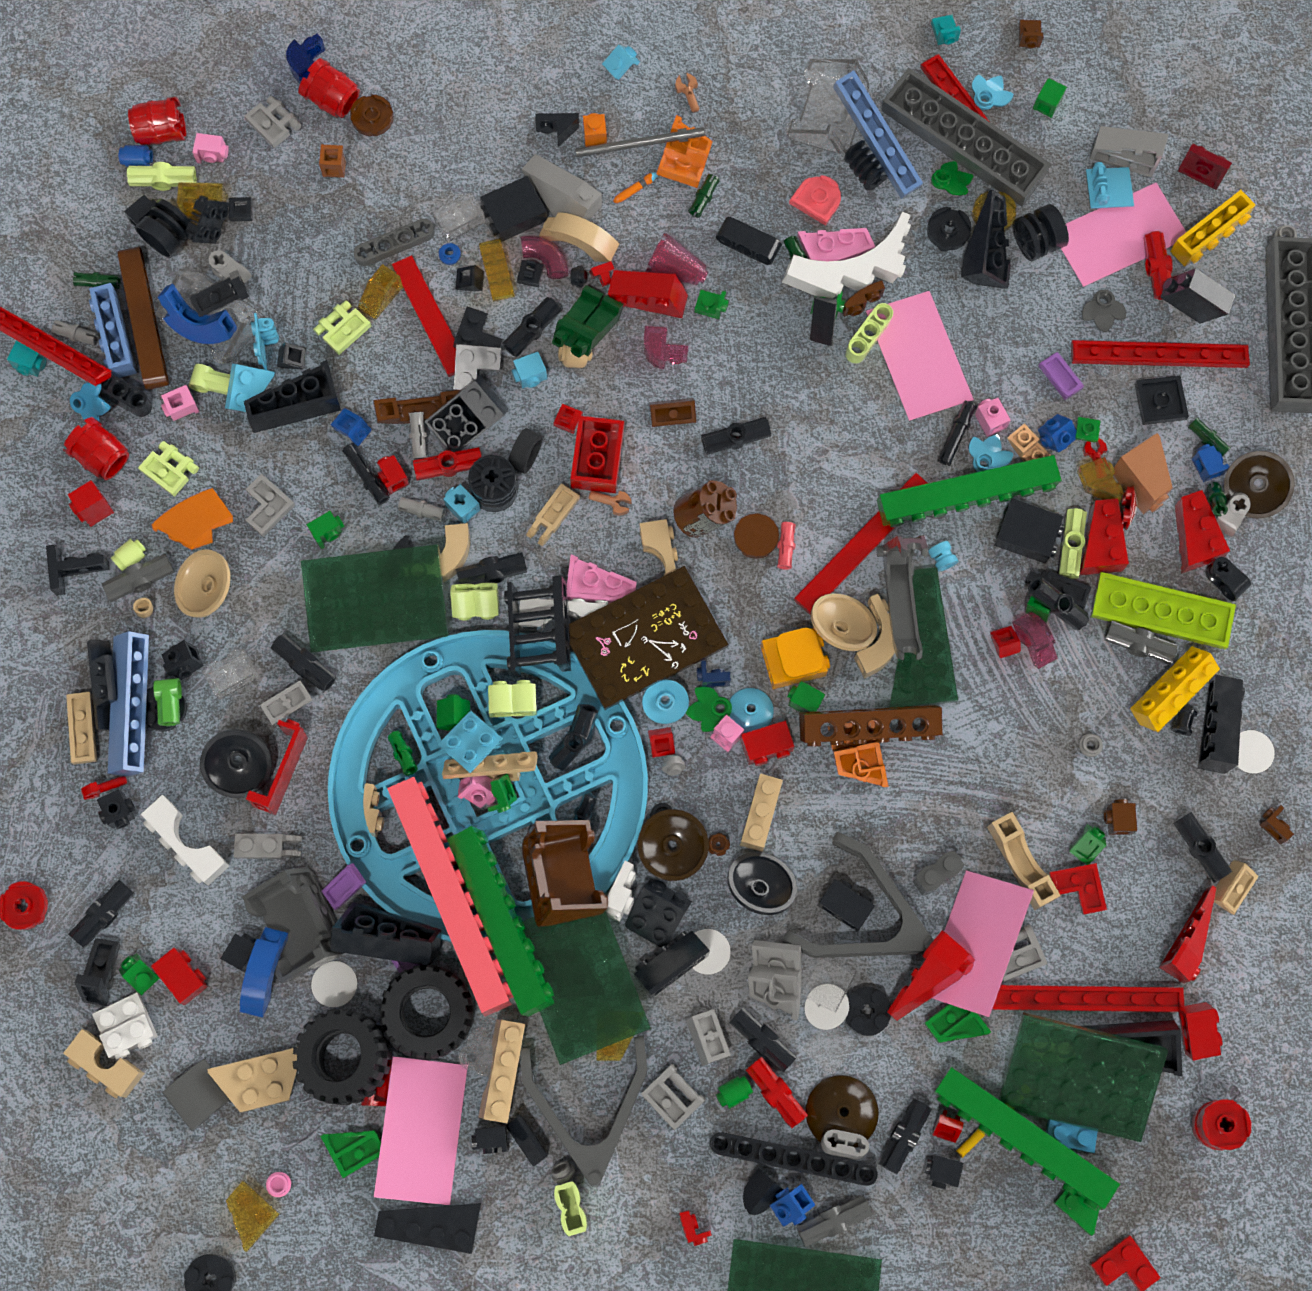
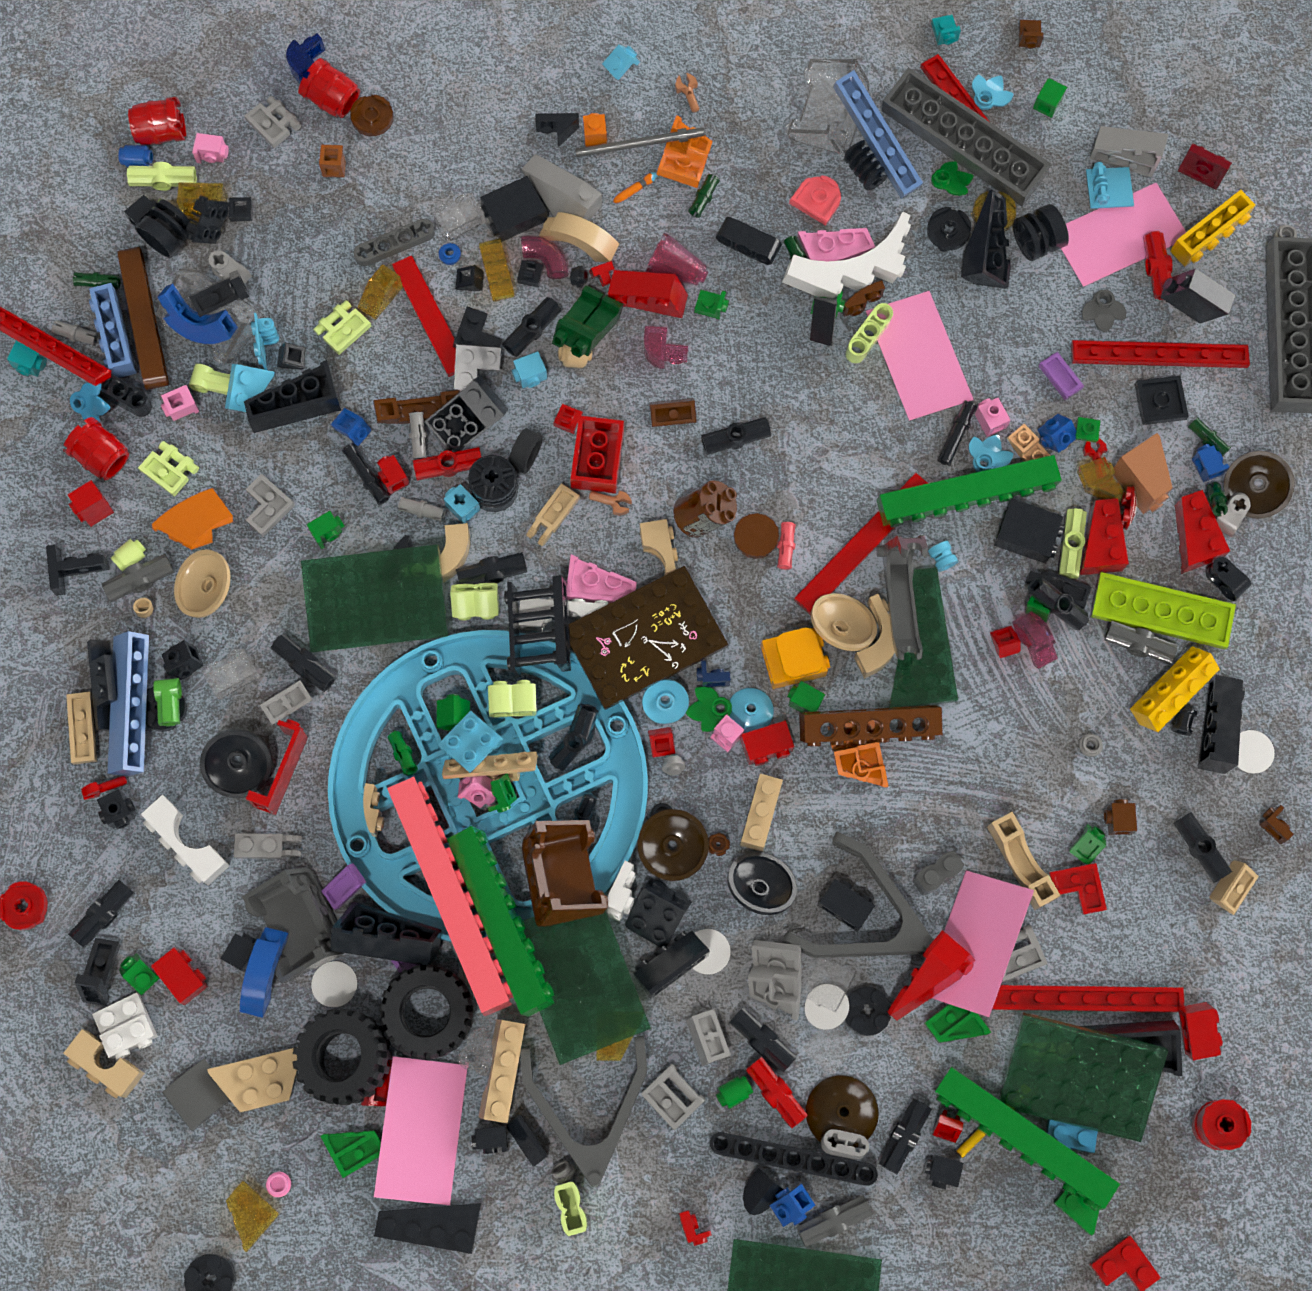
(1188, 948): red wedge -> none

